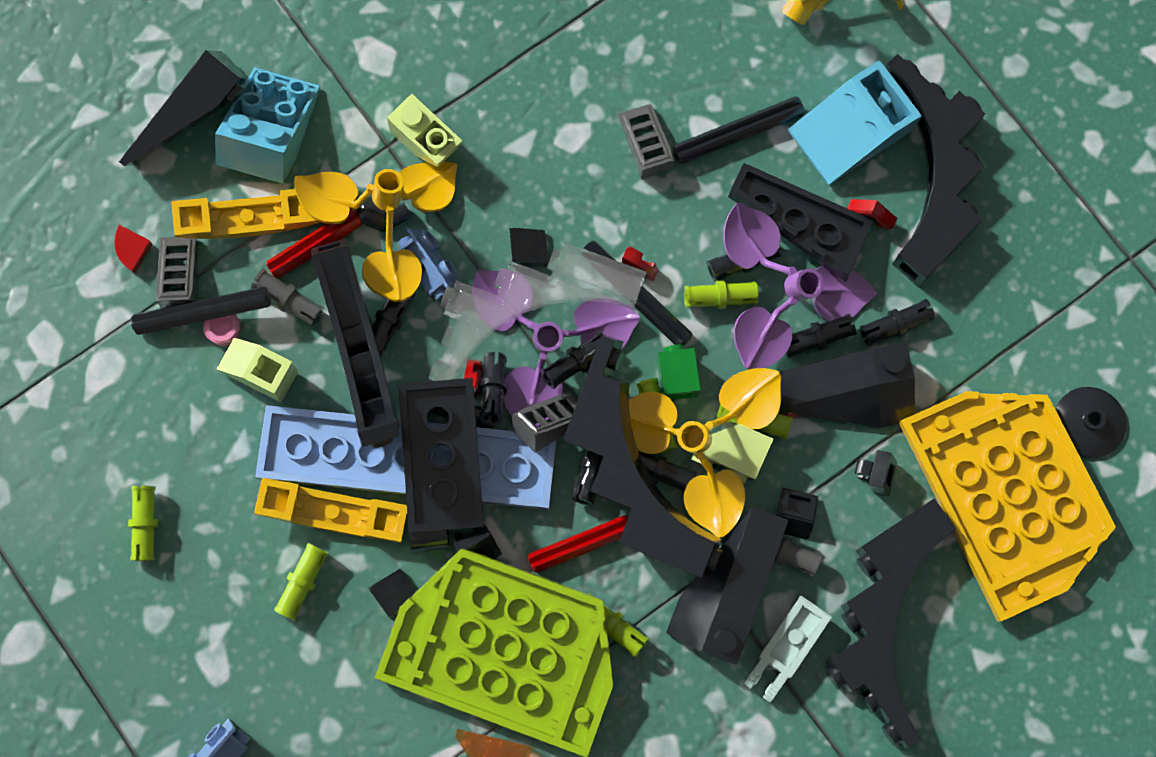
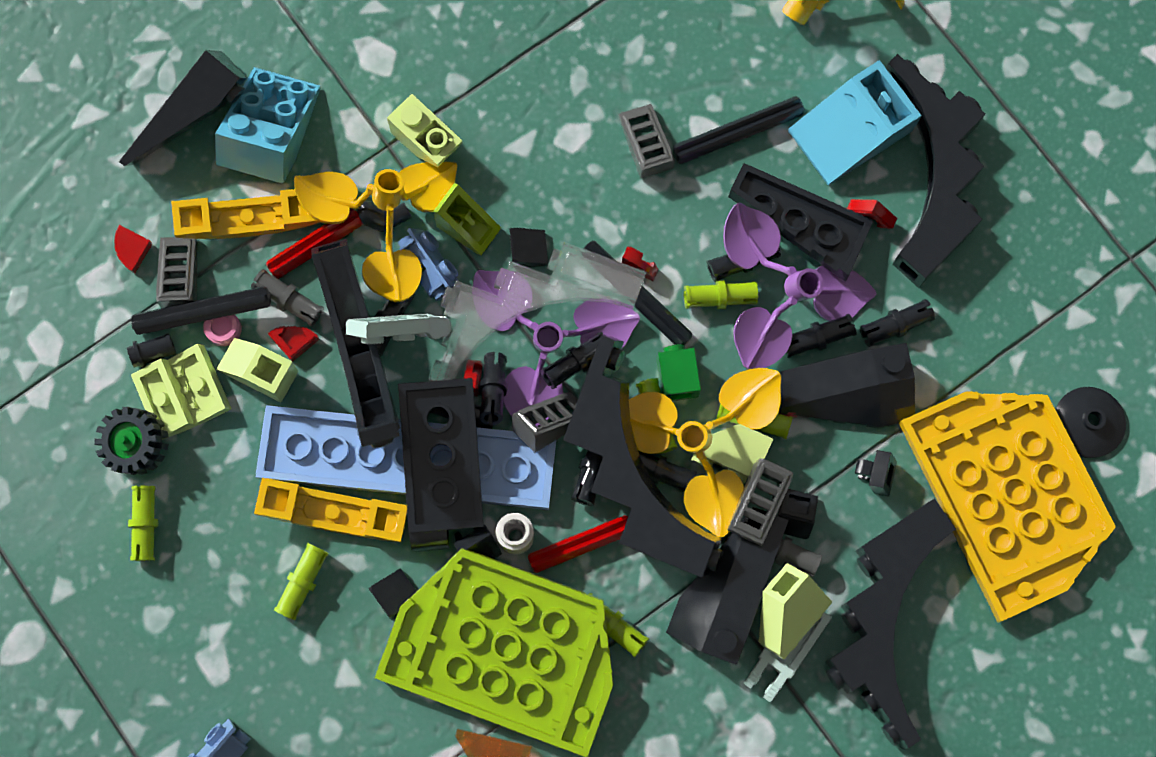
(131, 441): none -> black wheel
(151, 350): none -> black pin
(182, 390): none -> yellowish green slope
(293, 340): none -> red tile
(400, 327): none -> light aqua hinge
(465, 220): none -> lime slope
(512, 522): none -> white brick
(773, 472): none -> dark grey slope
(789, 610): none -> yellowish green slope

